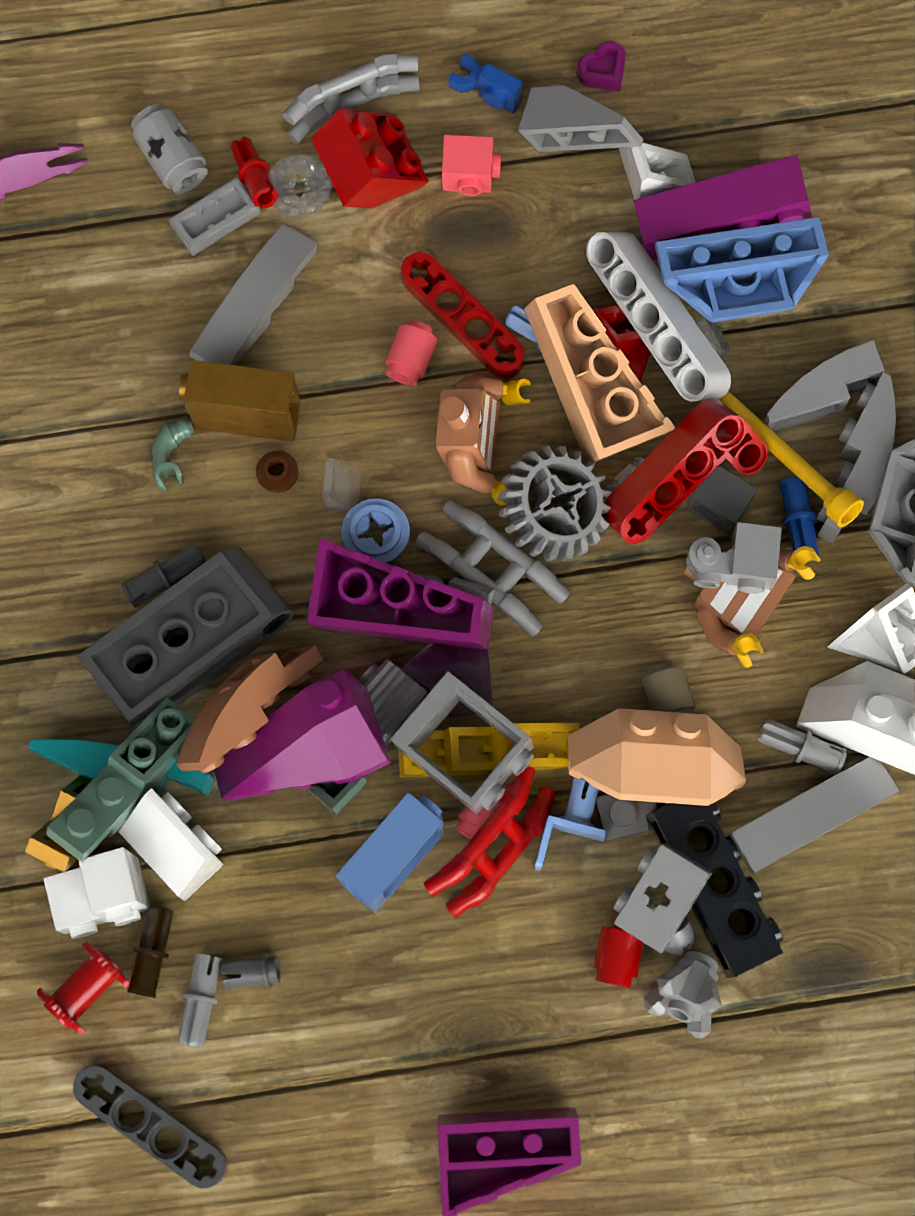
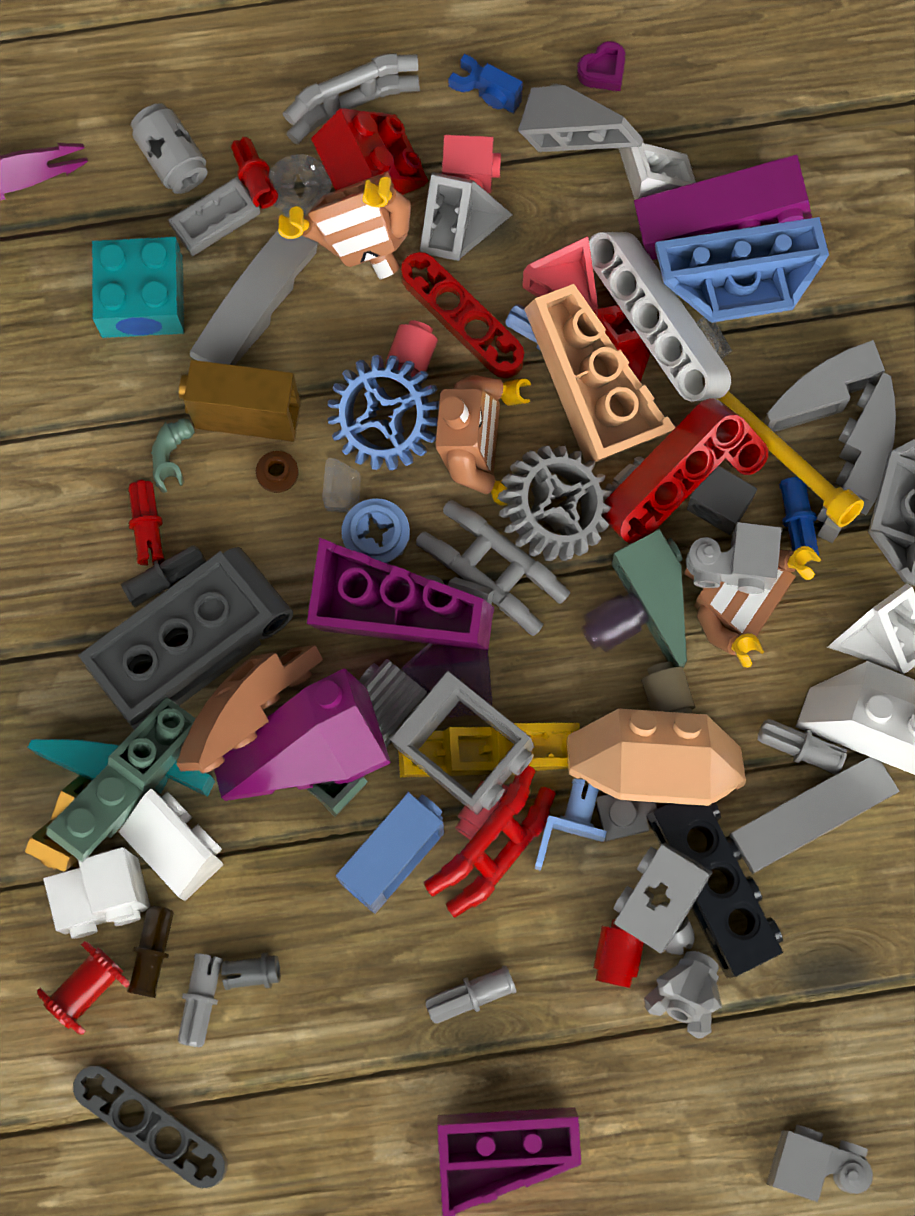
(137, 287): none -> teal brick
(145, 522): none -> red axle
(356, 223): none -> torso
(375, 395): none -> medium blue gear
(458, 216): none -> light grey slope
(470, 995): none -> light grey axle
(562, 269): none -> coral slope
(614, 622): none -> brick
(654, 576): none -> sand green slope
(805, 1161): none -> light grey brick

